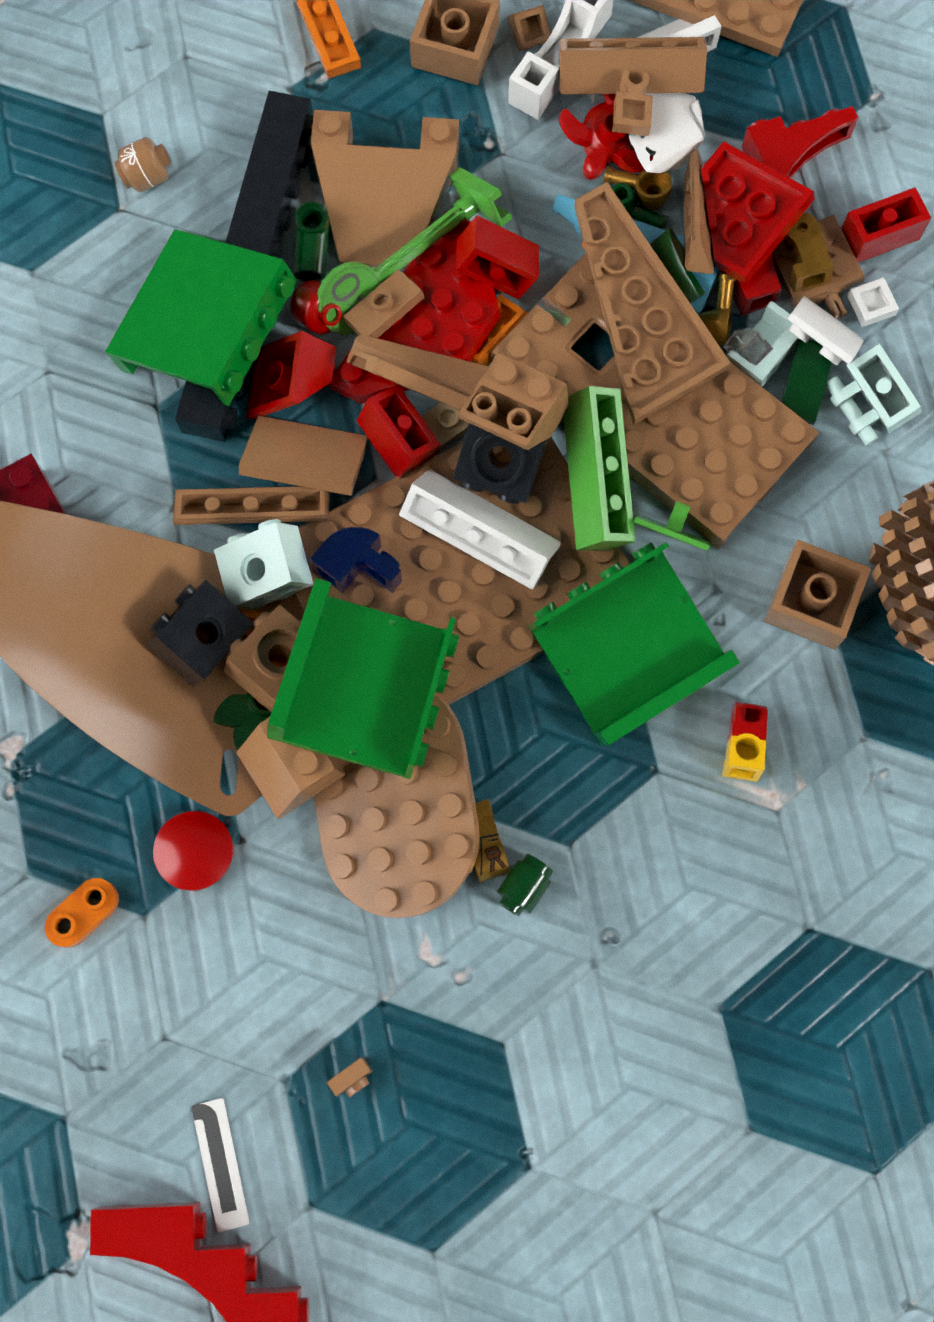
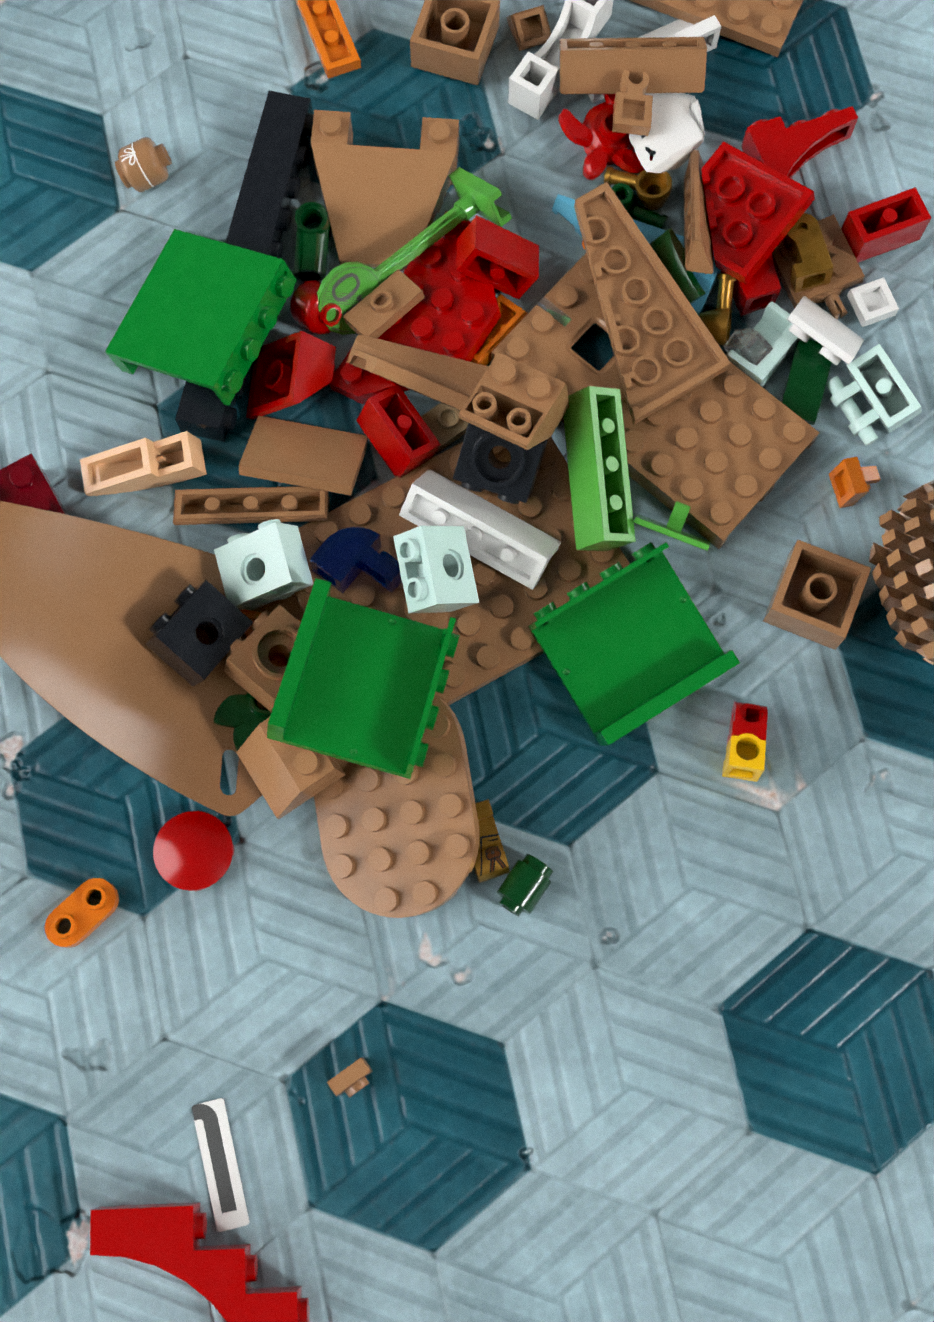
(143, 465): none -> light nougat slope
(436, 569): none -> light aqua brick
(852, 481): none -> orange tile

